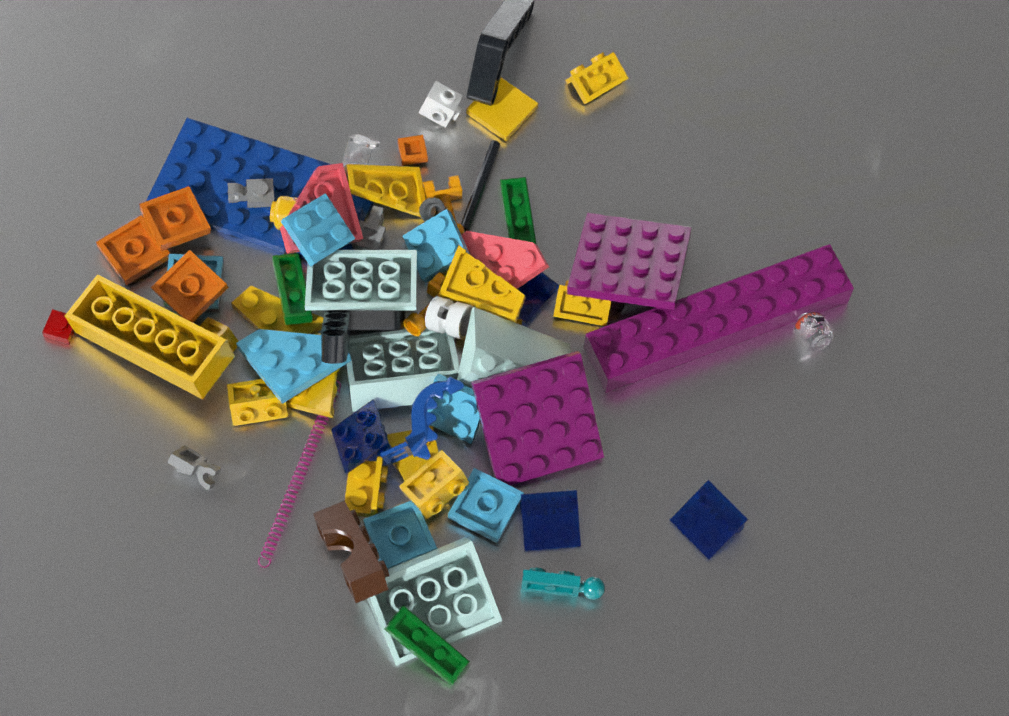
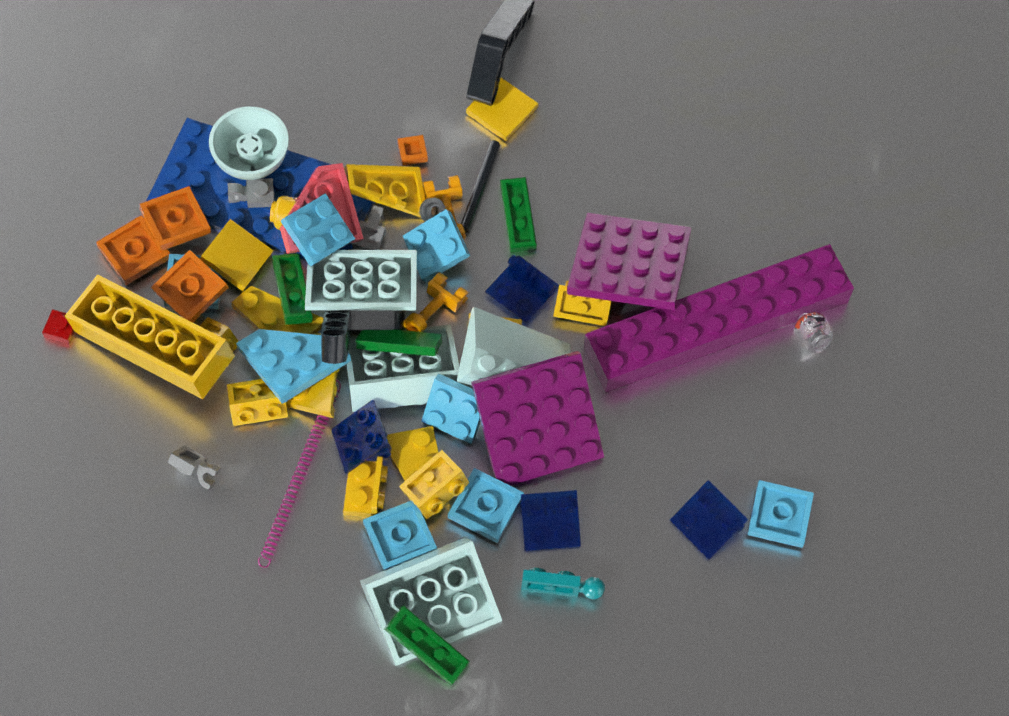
(236, 255): none -> yellow tile
(249, 142): none -> light aqua piece
(358, 150): clear bracket -> none
(361, 570): reddish brown arch -> none
(399, 341): none -> green tile
(420, 422): blue piece -> none
(441, 104): white brick -> none
(448, 317): white wheel -> none
(477, 286): yellow wing -> none
(506, 257): coral plate -> none
(598, 77): yellow bracket -> none
(780, 514): none -> medium azure plate

